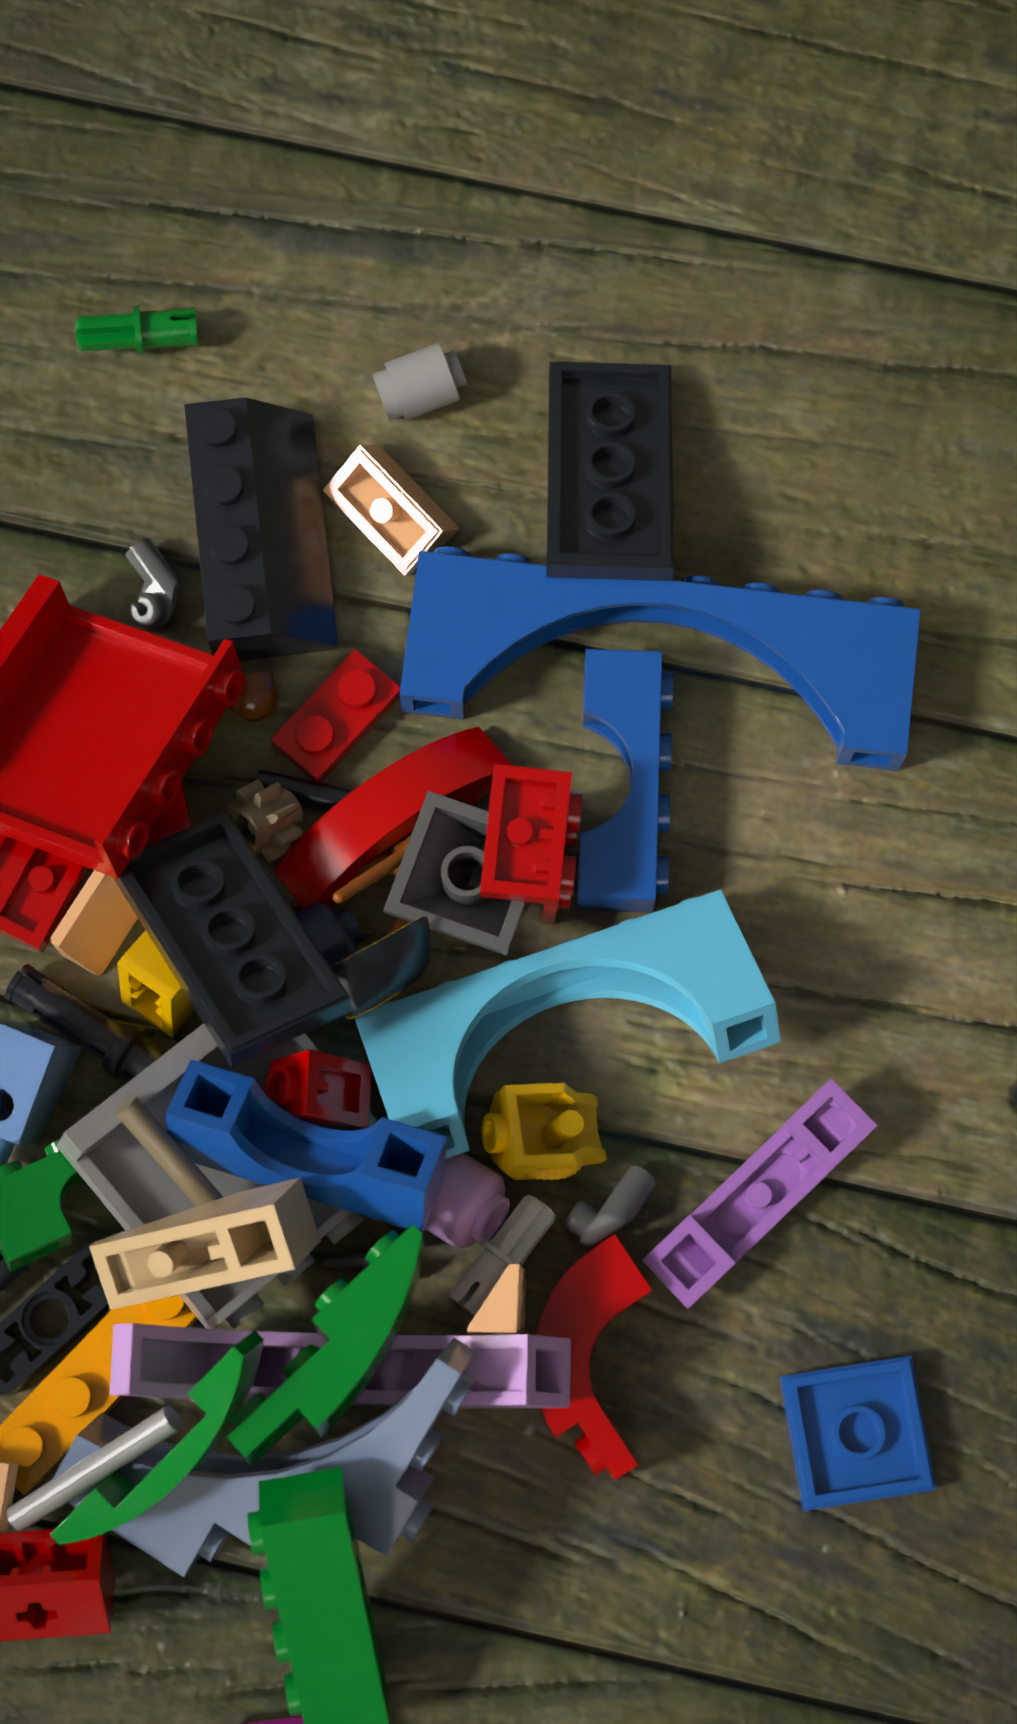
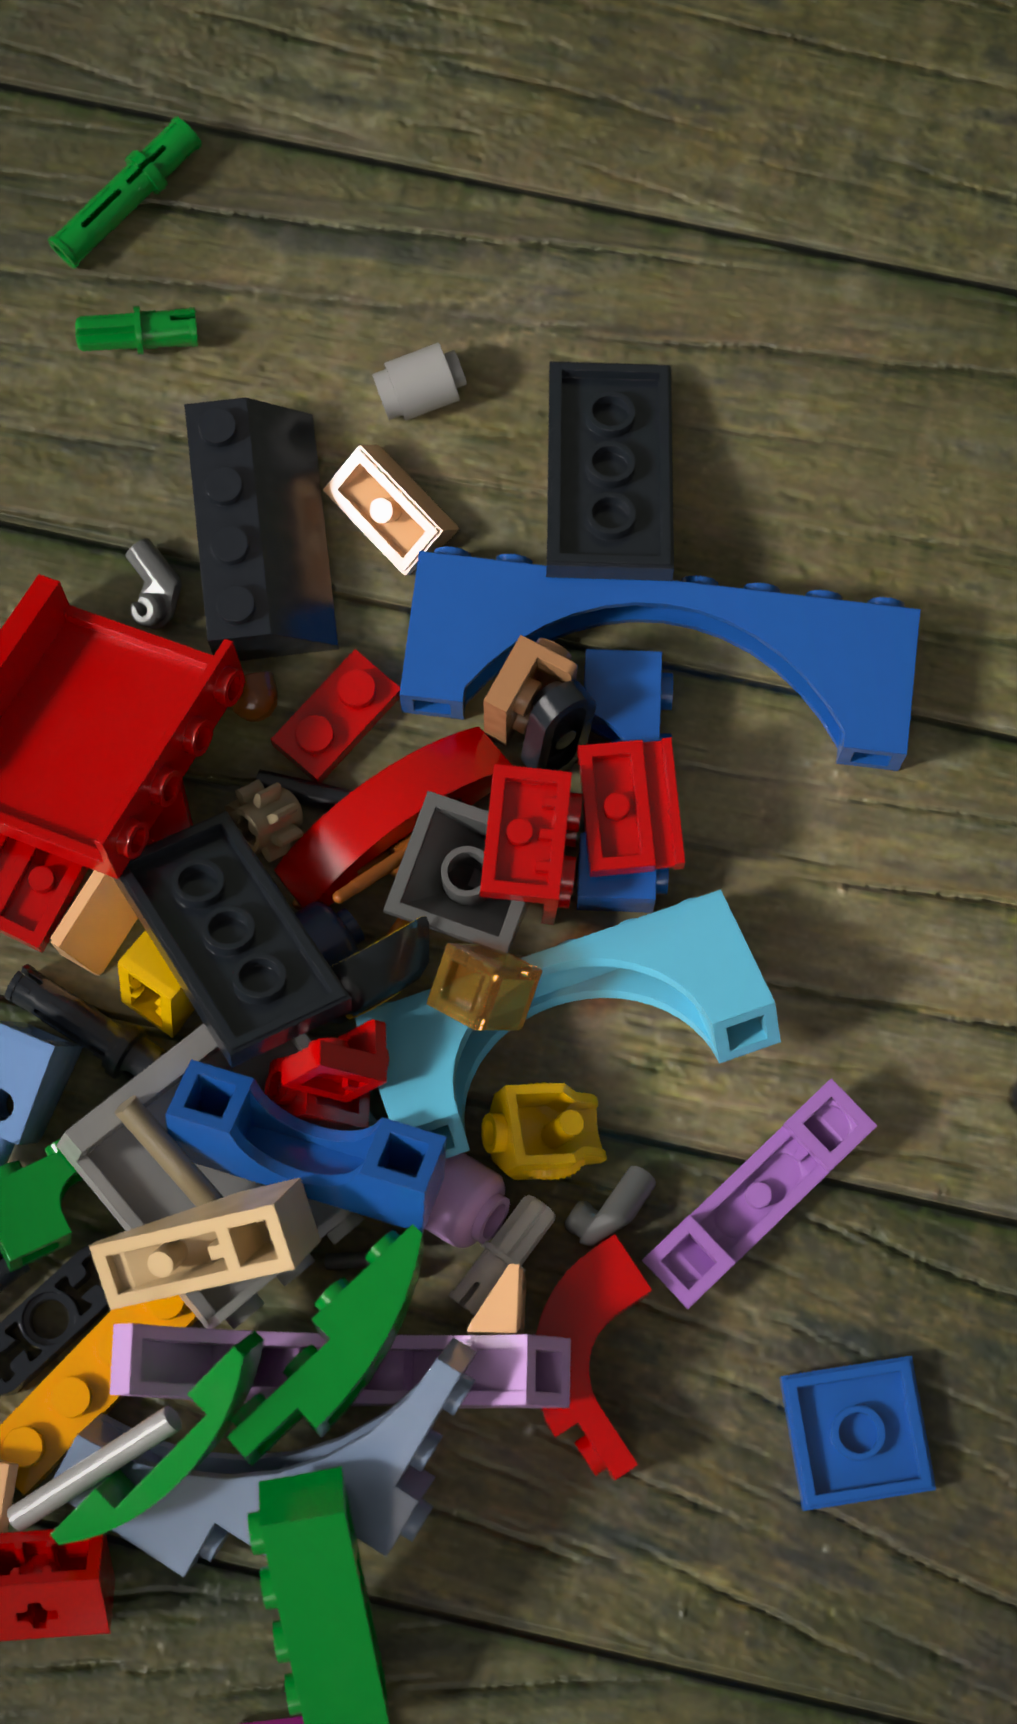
(141, 176): none -> green pin
(342, 1065): none -> red bracket
(484, 987): none -> clear orange panel
(523, 675): none -> medium nougat bracket
(558, 725): none -> black plate
(630, 807): none -> red plate

